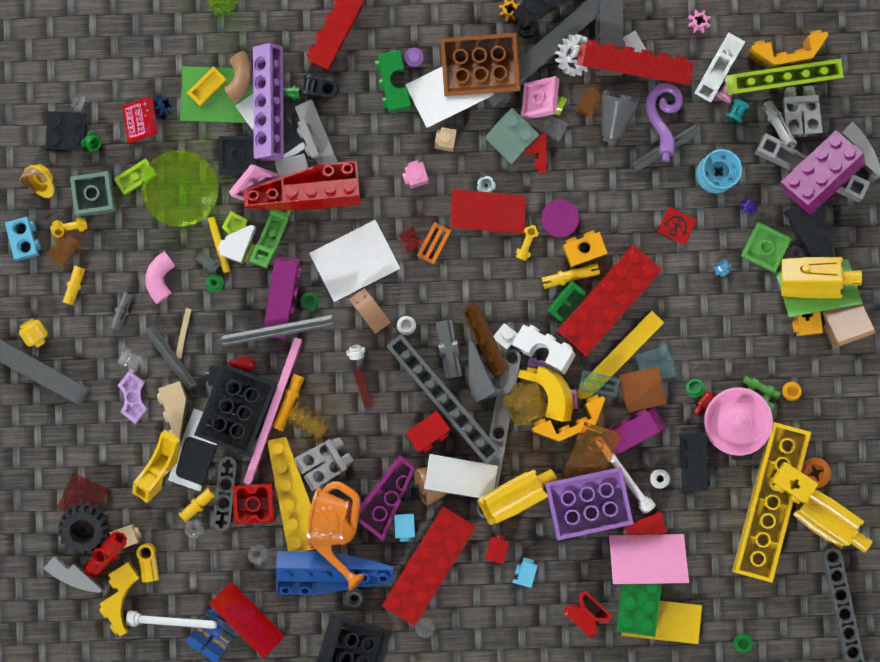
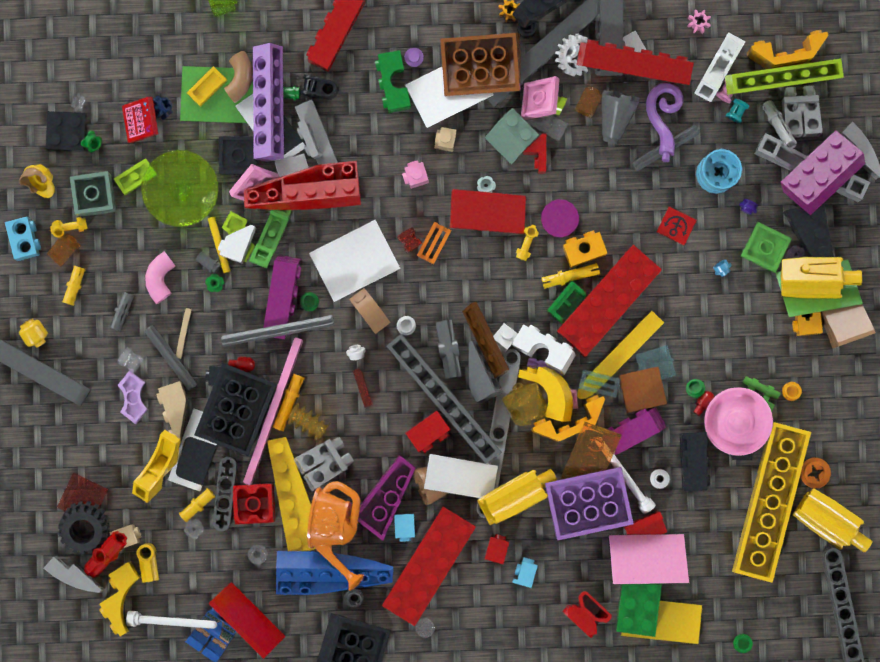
(804, 484): yellow brick -> none

